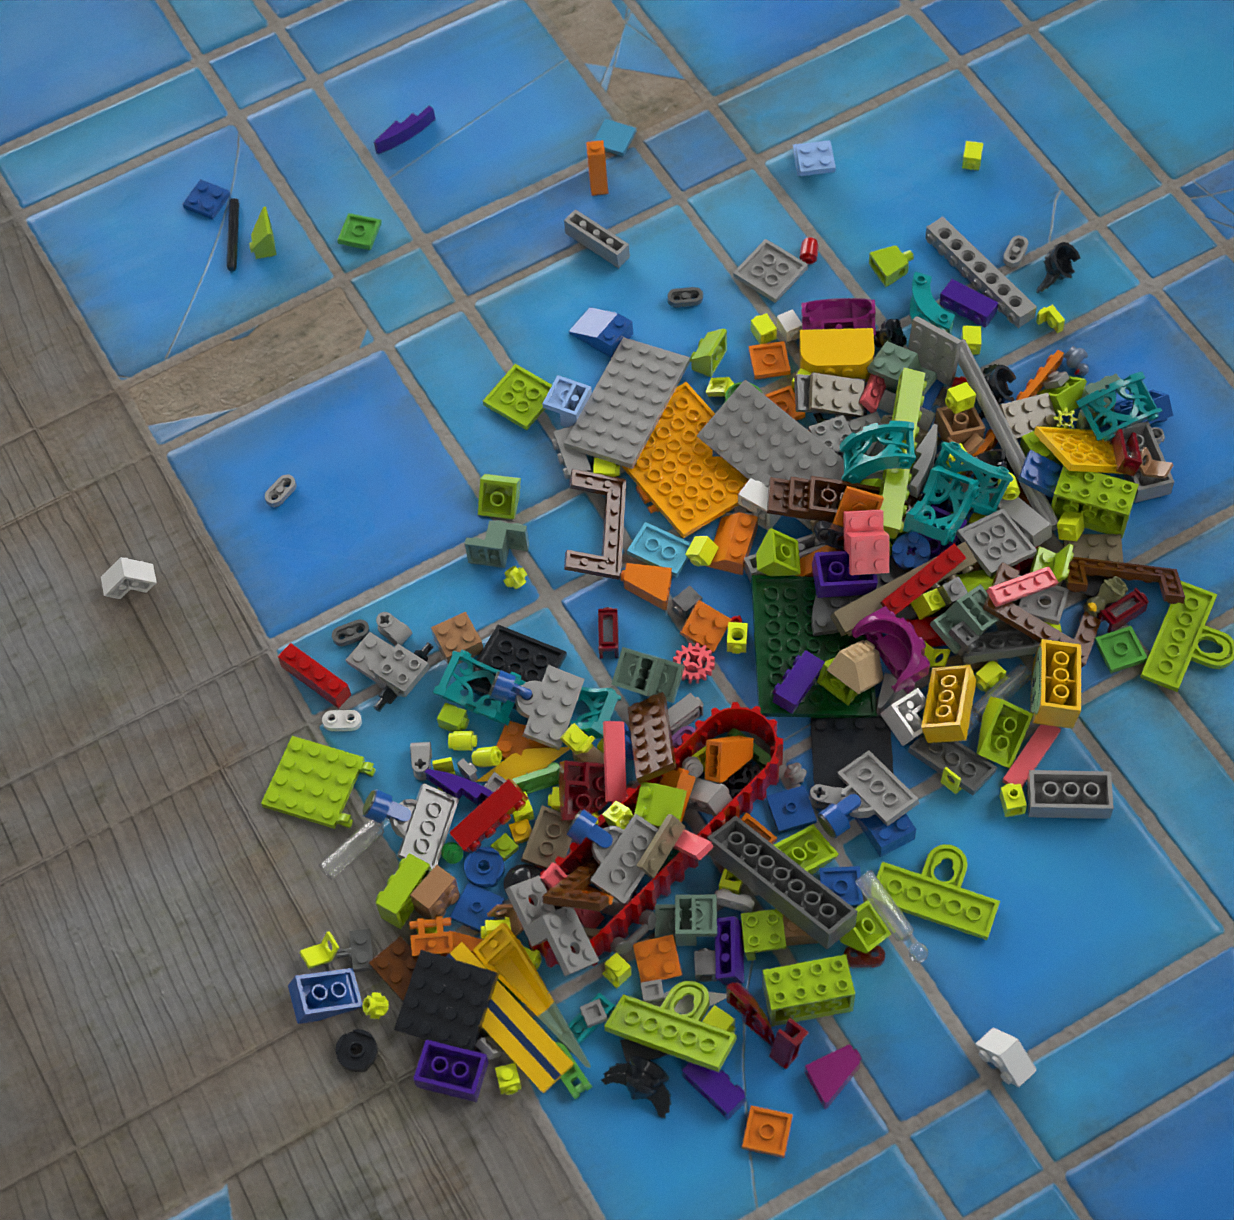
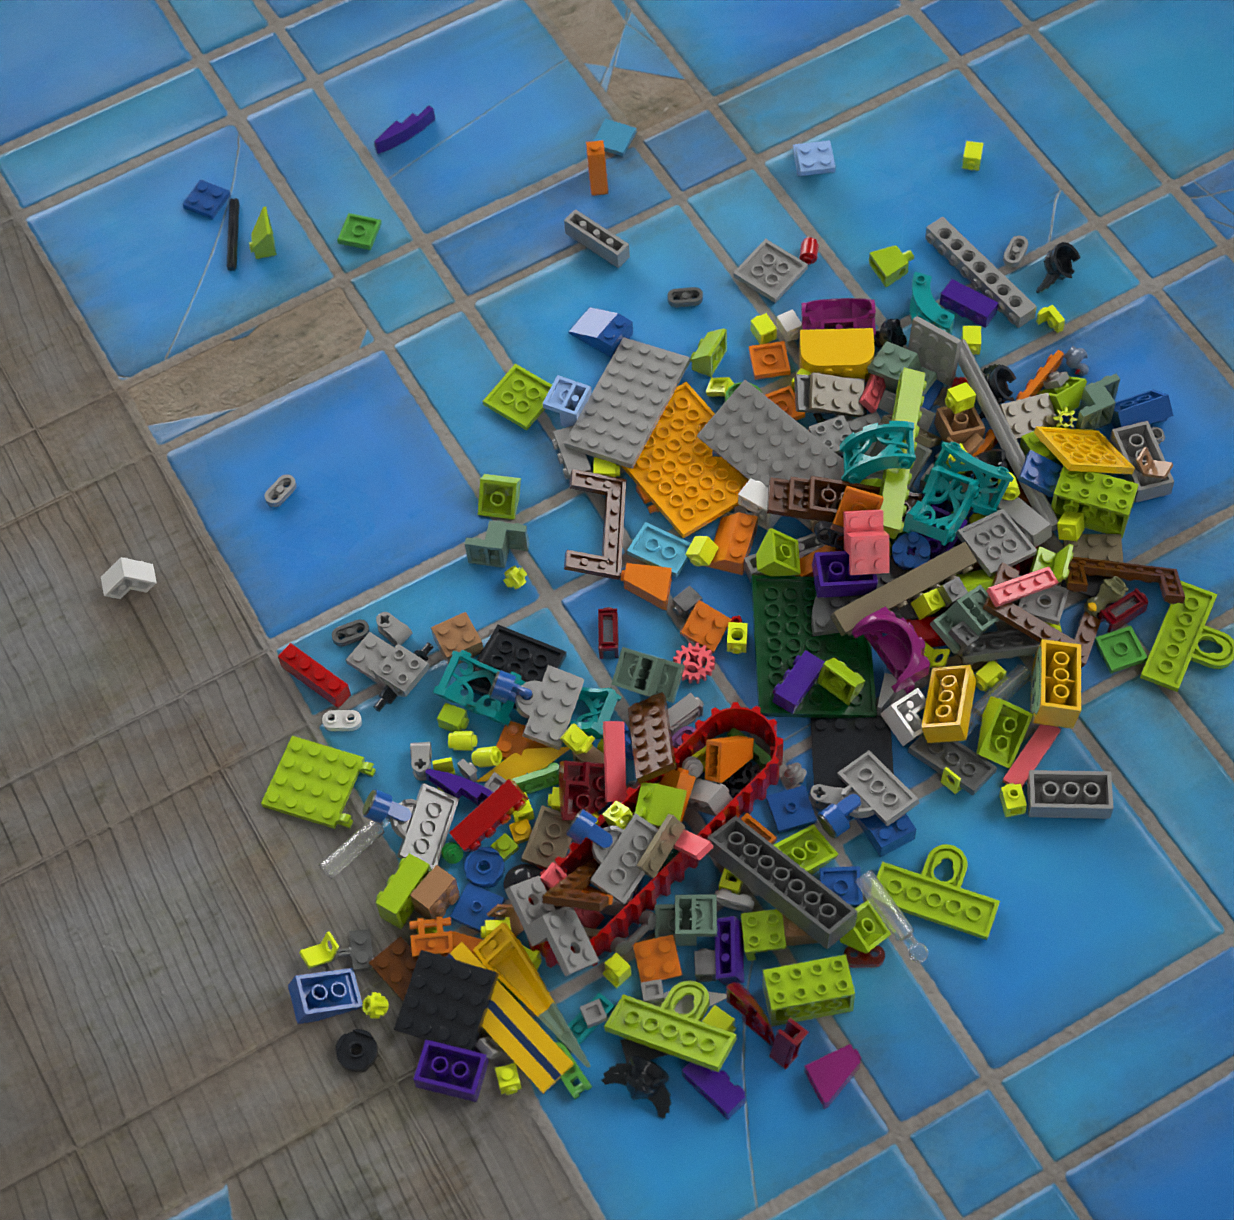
(767, 1131): orange plate -> none
(858, 666): tan slope -> none
(924, 461): light grey slope -> none
(924, 579): red plate -> none
(1006, 1055): white brick -> none
(1095, 401): teal fence -> none
(1126, 454): dark red window -> none

